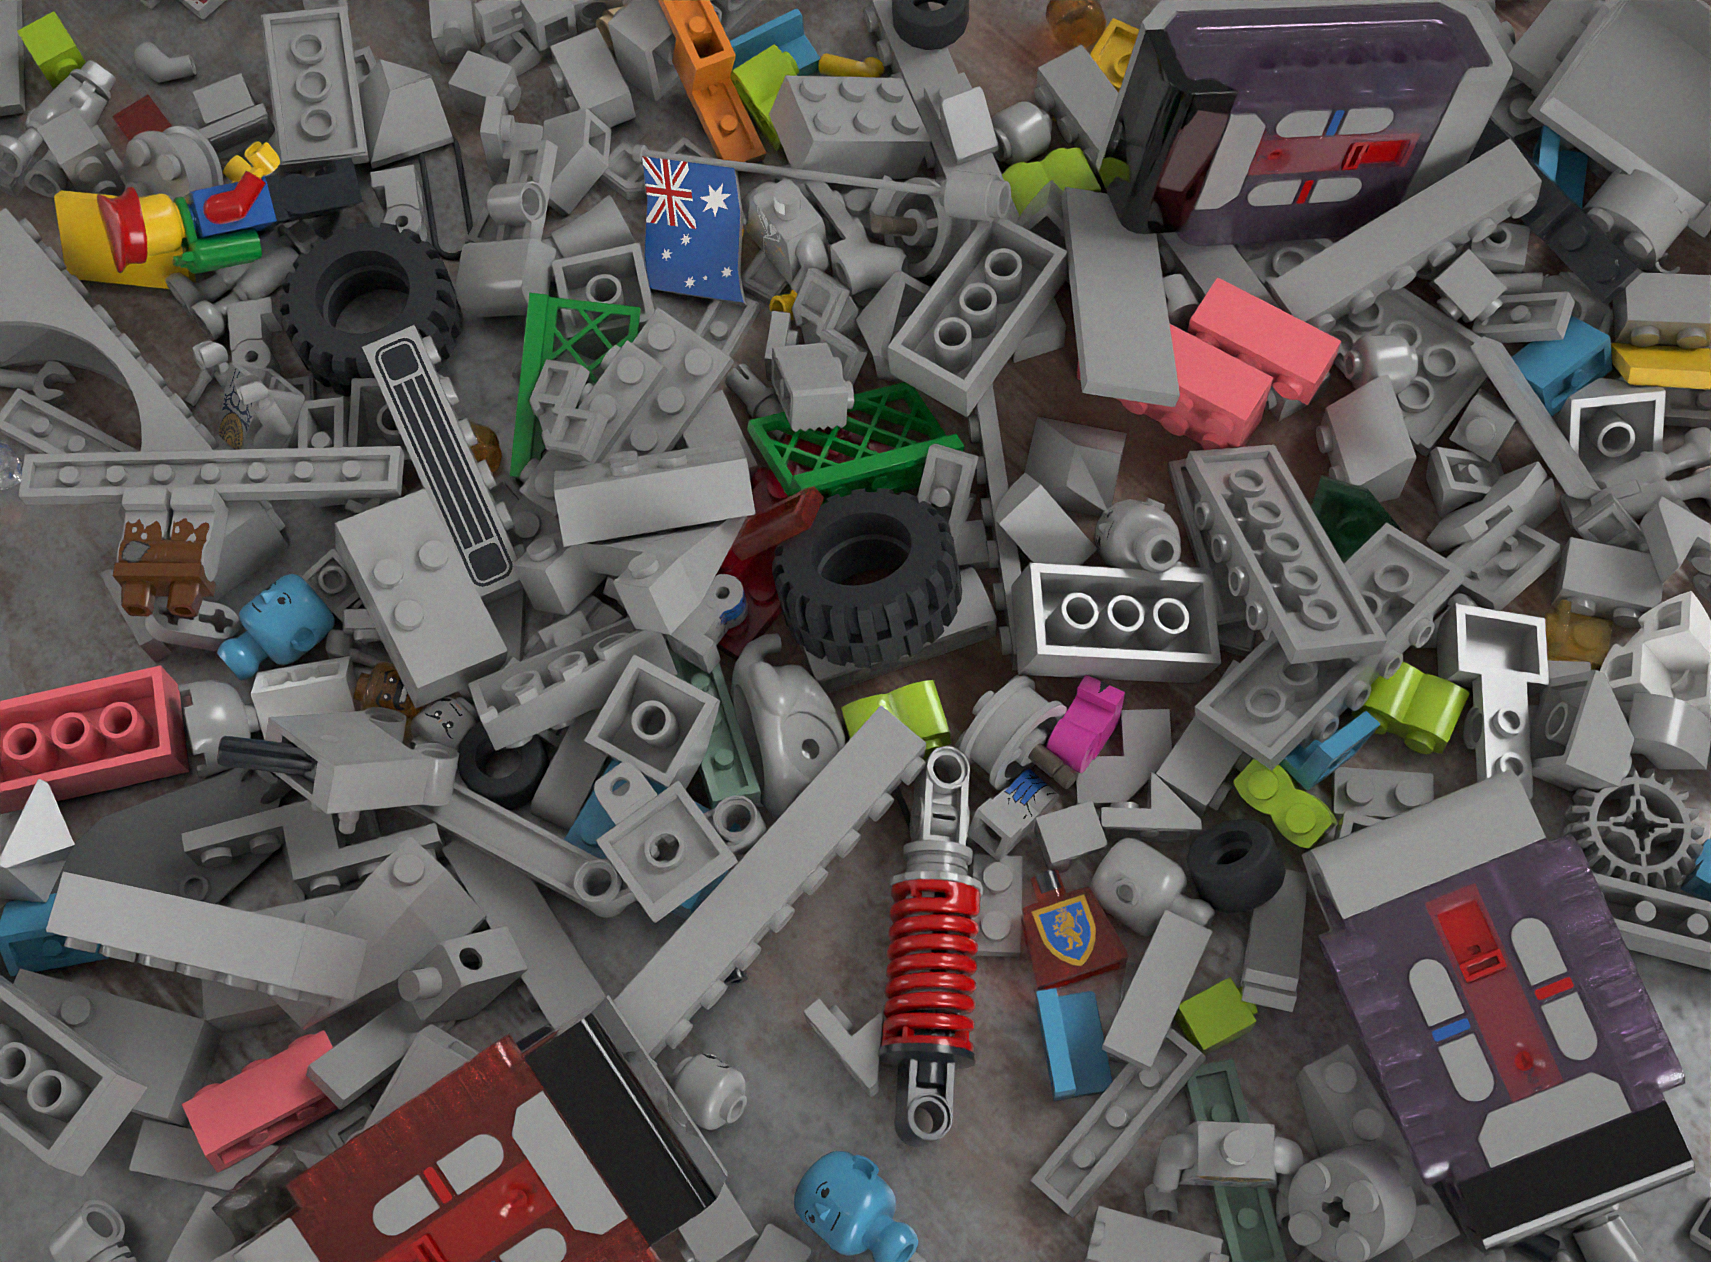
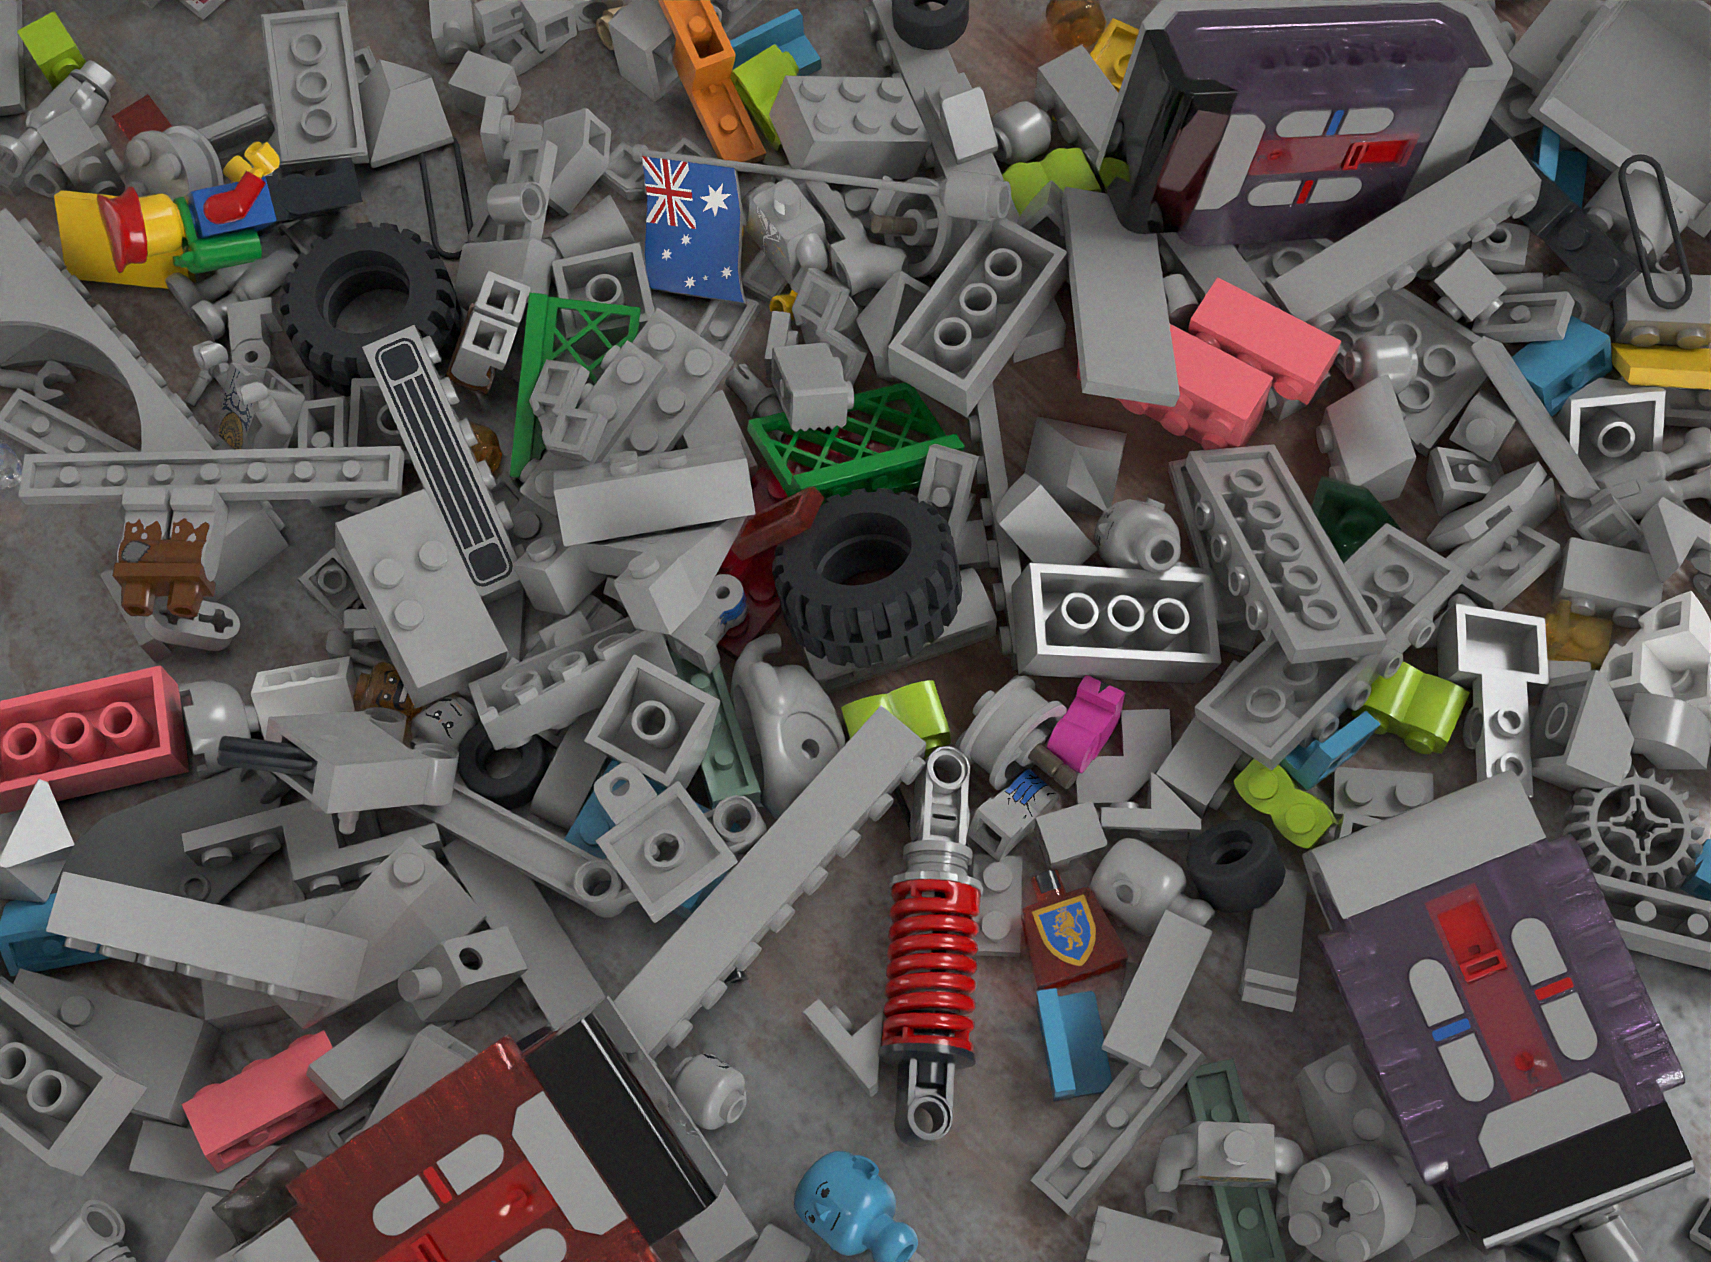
(161, 67): light grey arm -> none
(222, 100): light grey brick -> none
(279, 624): dark azure piece -> none
(403, 196): light grey leg -> none
(488, 332): none -> light grey hips
(591, 78): light grey brick -> none
(843, 67): yellow arm -> none
(1216, 1017): lime brick -> none
(1673, 225): none -> black piece

